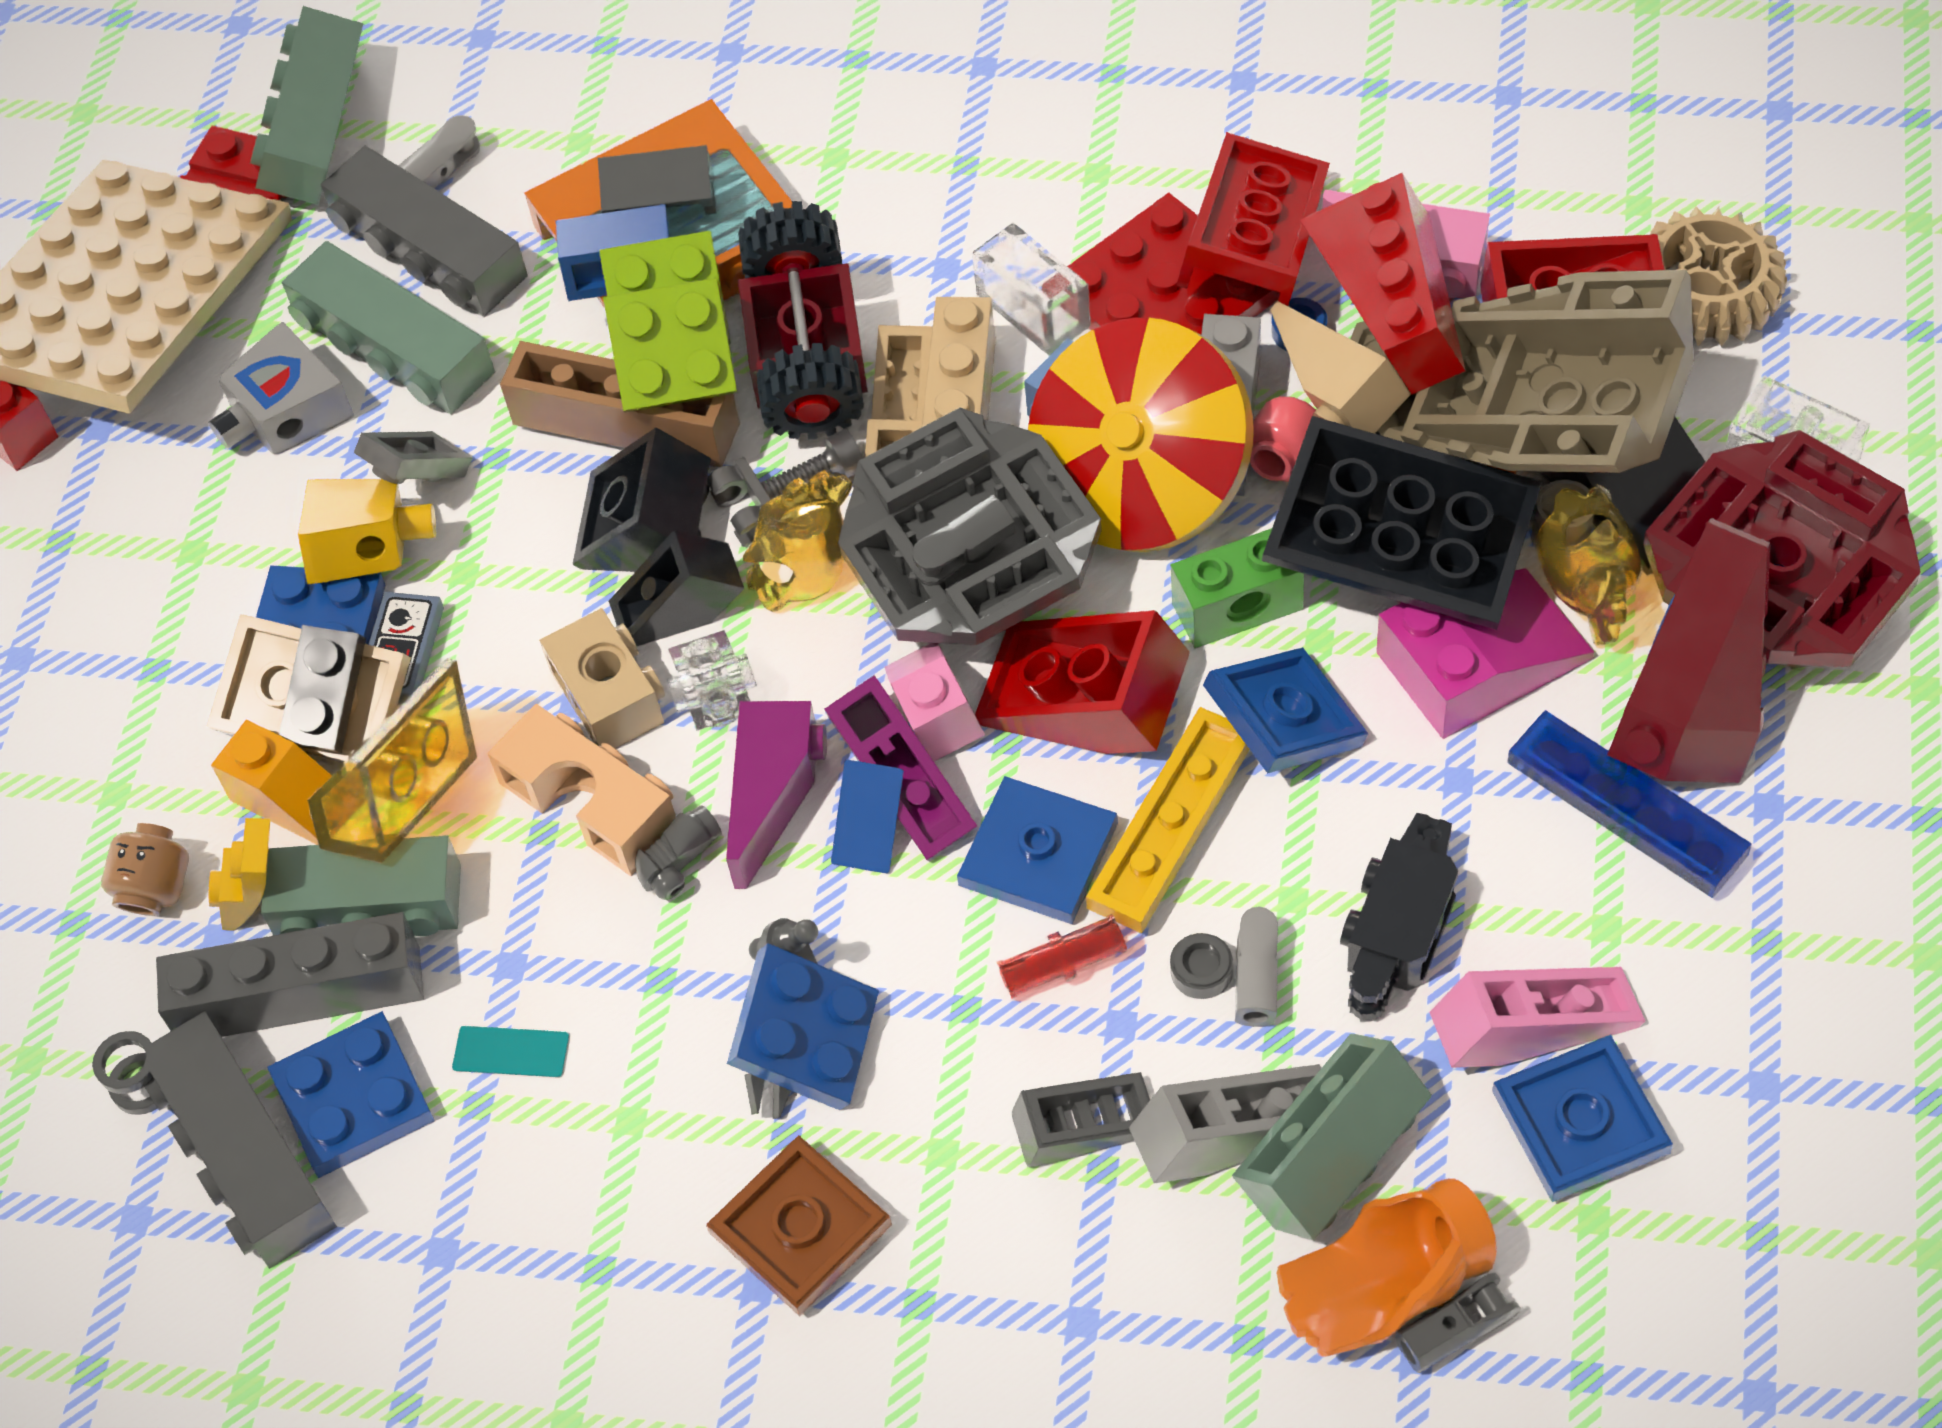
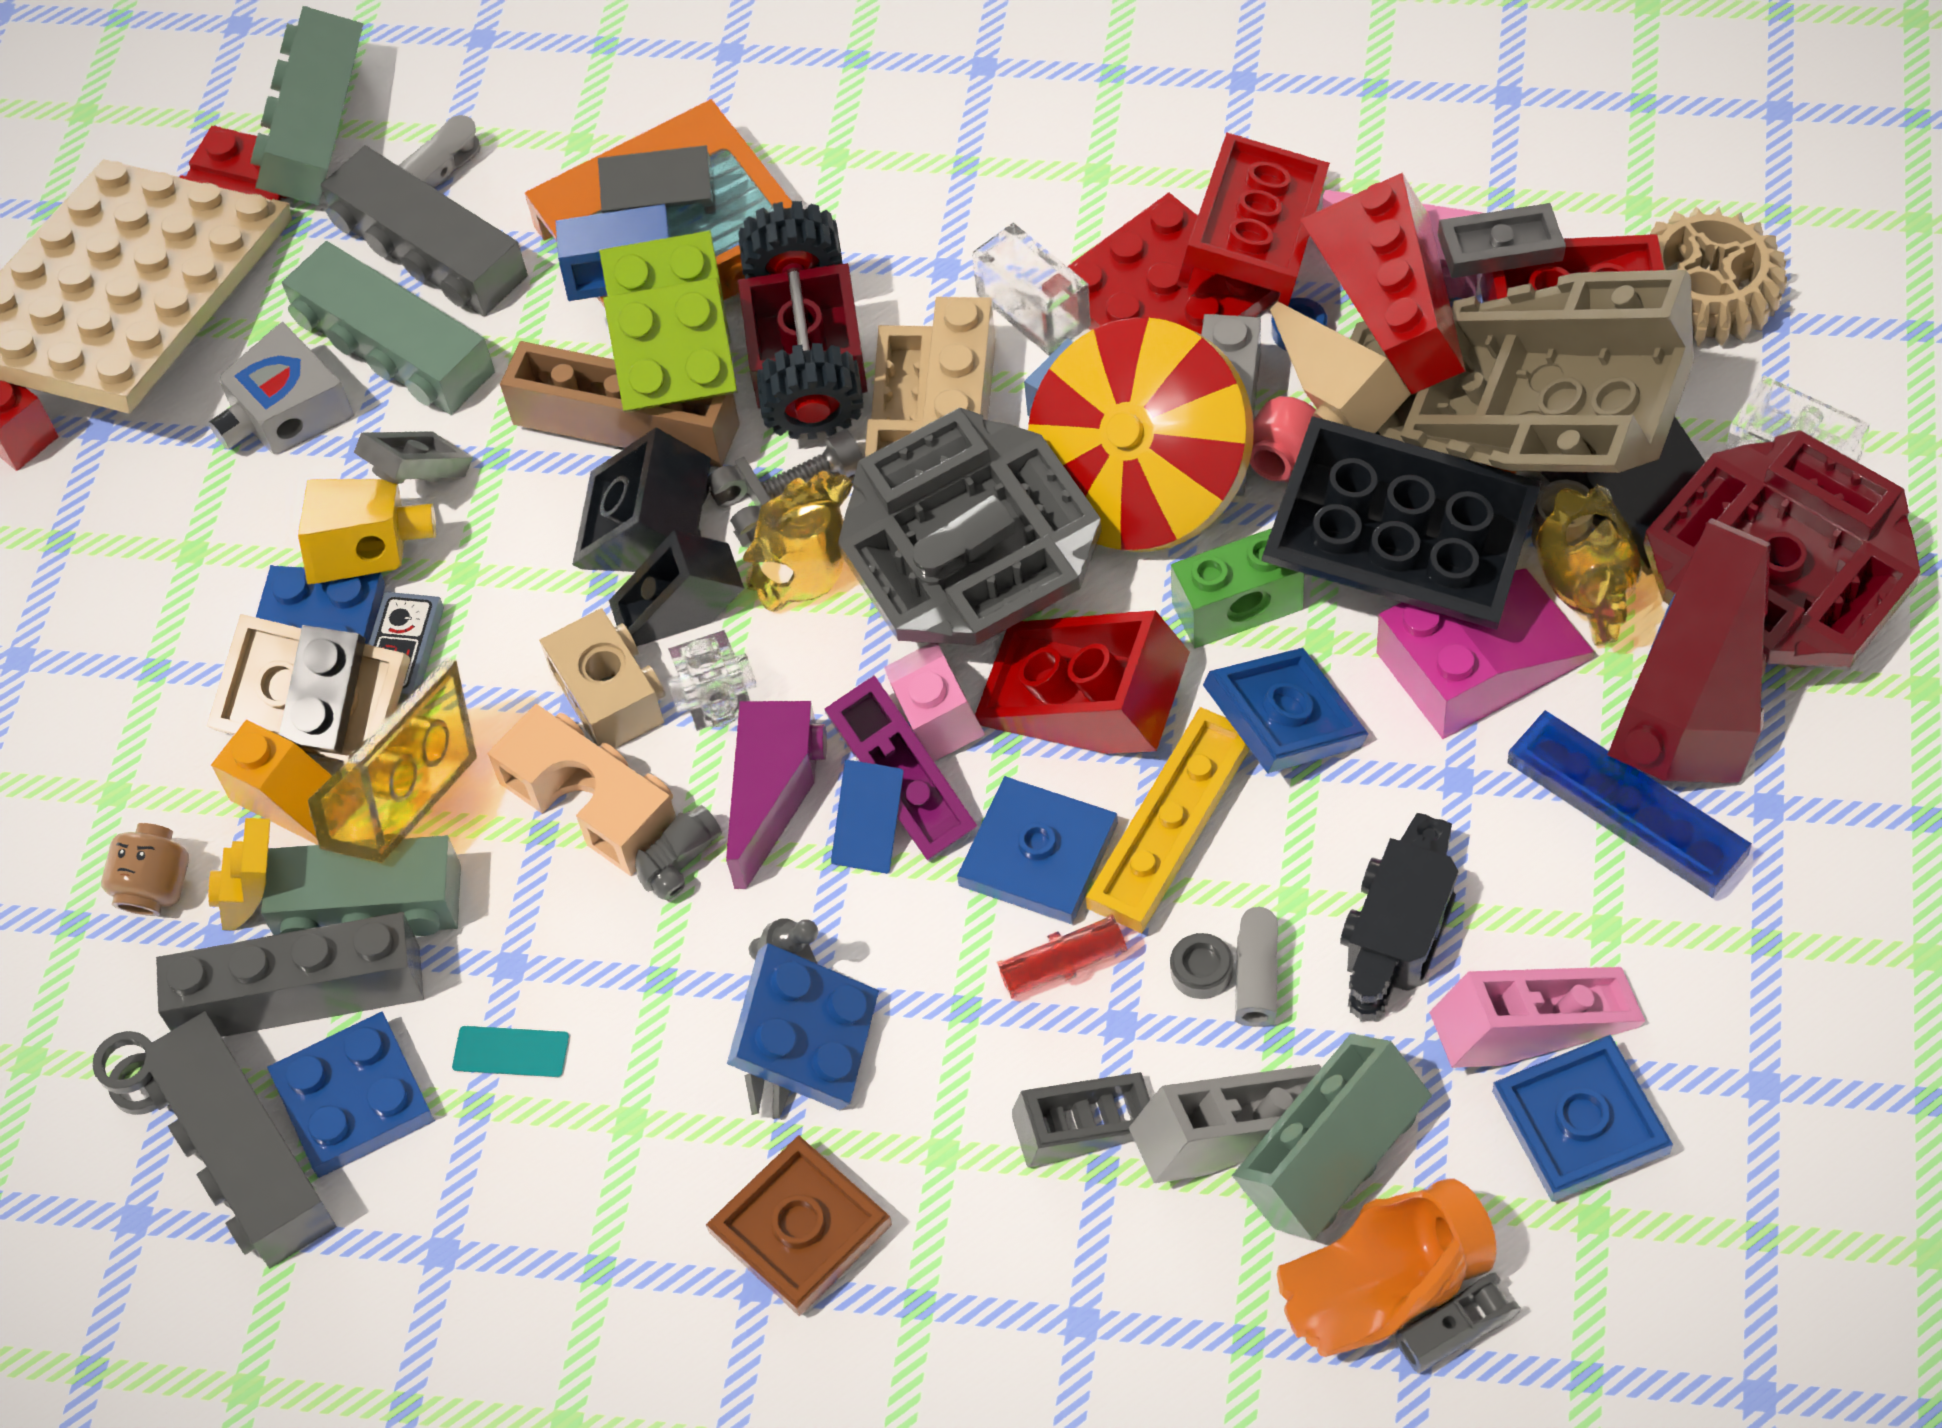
(1501, 240): none -> flat silver plate

